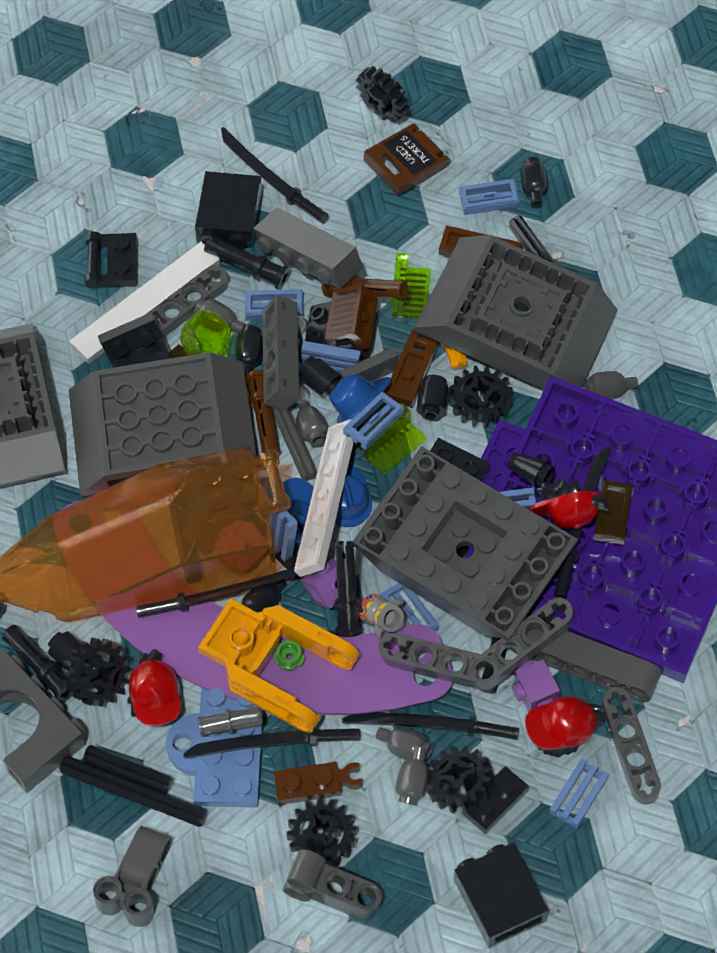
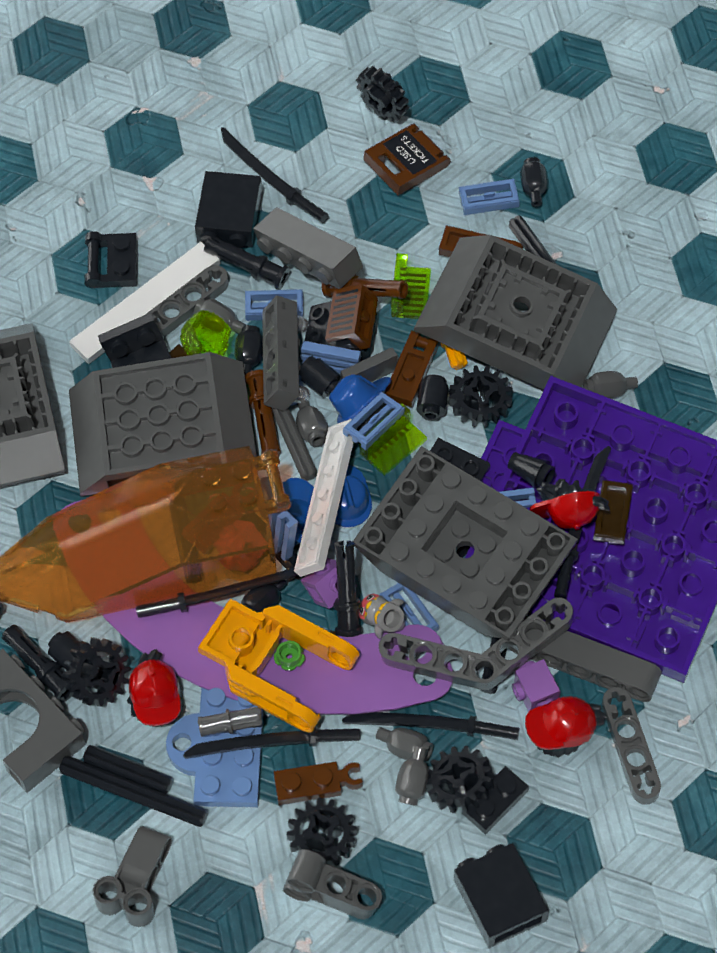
(592, 771): medium blue tile -> none

